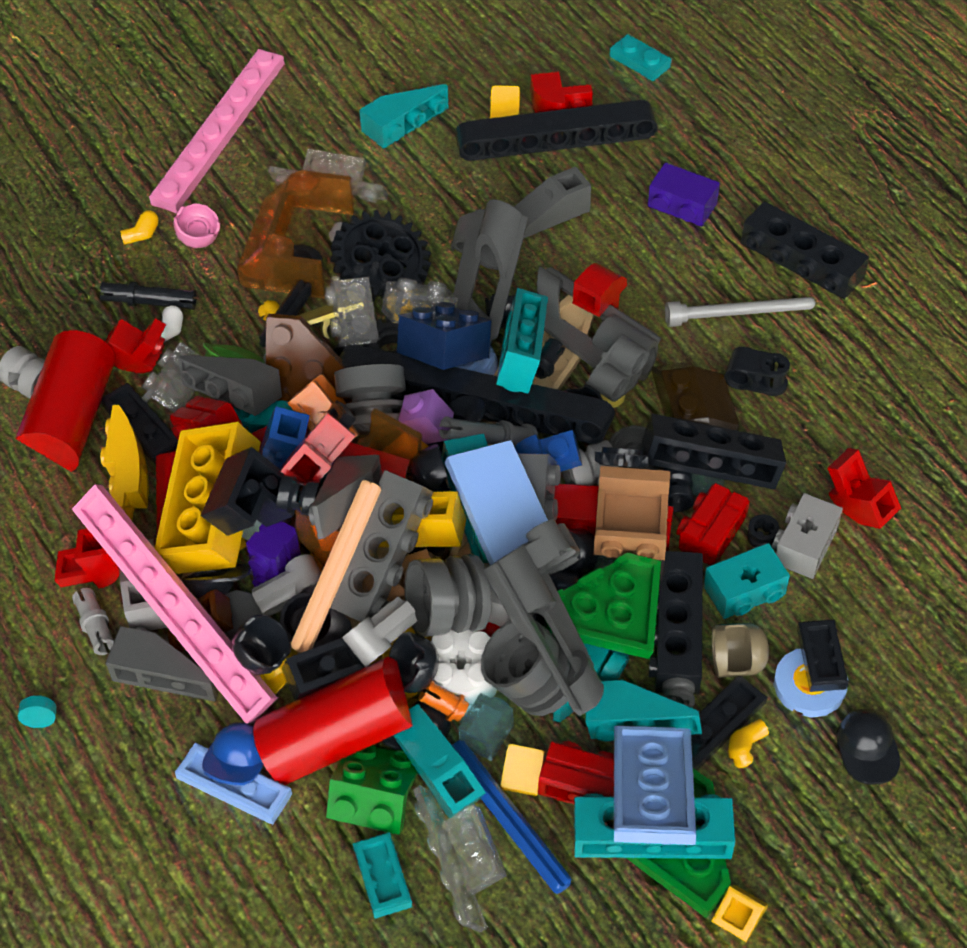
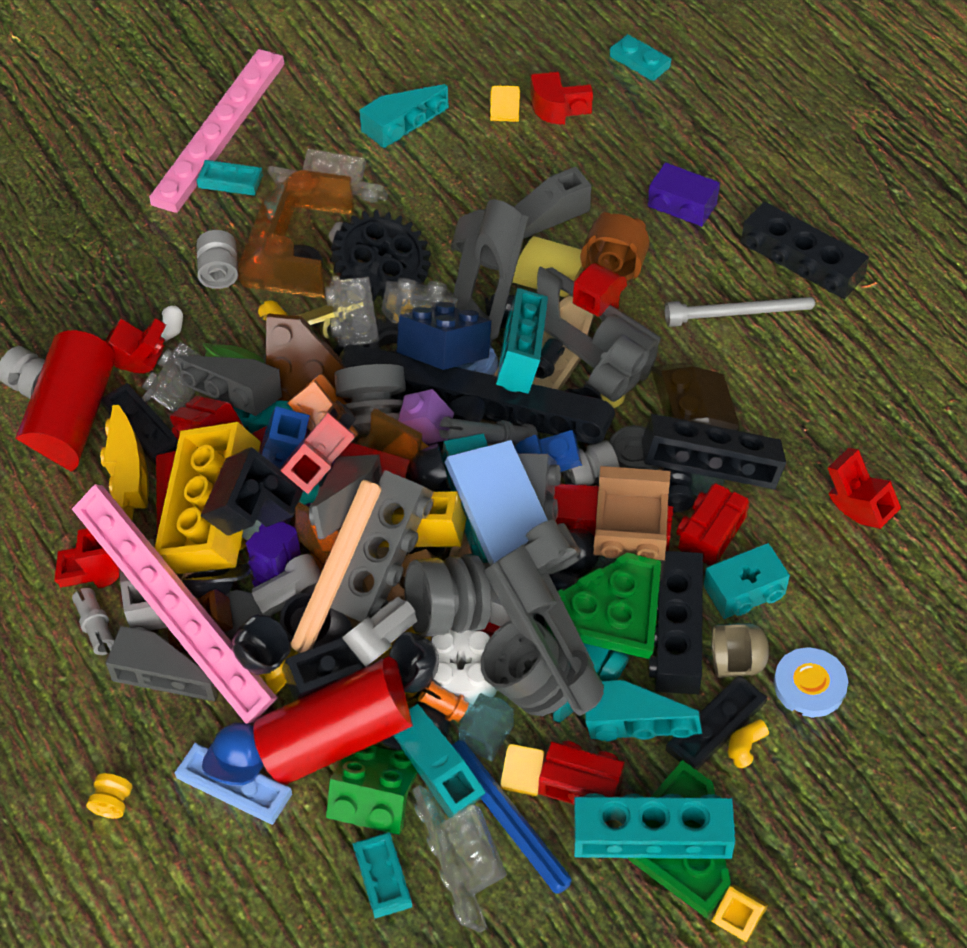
(37, 711): teal tile -> none
(109, 795): none -> yellow wheel
(143, 229): yellow arm -> none
(147, 295): black pin -> none
(196, 225): bright pink hair -> none
(217, 259): none -> light grey wheel
(230, 177): none -> teal plate
(290, 494): black wheel -> none
(292, 304): black axle -> none
(547, 254): none -> light yellow slope
(555, 130): black beam -> none
(617, 244): none -> dark orange brick
(622, 457): black gear -> none
(653, 785): light blue tile -> none
(679, 690): dark grey bush -> none
(754, 369): black piece -> none
(767, 524): black bush -> none
(808, 535): light grey brick -> none
(822, 655): black plate -> none
(868, 747): black cap -> none

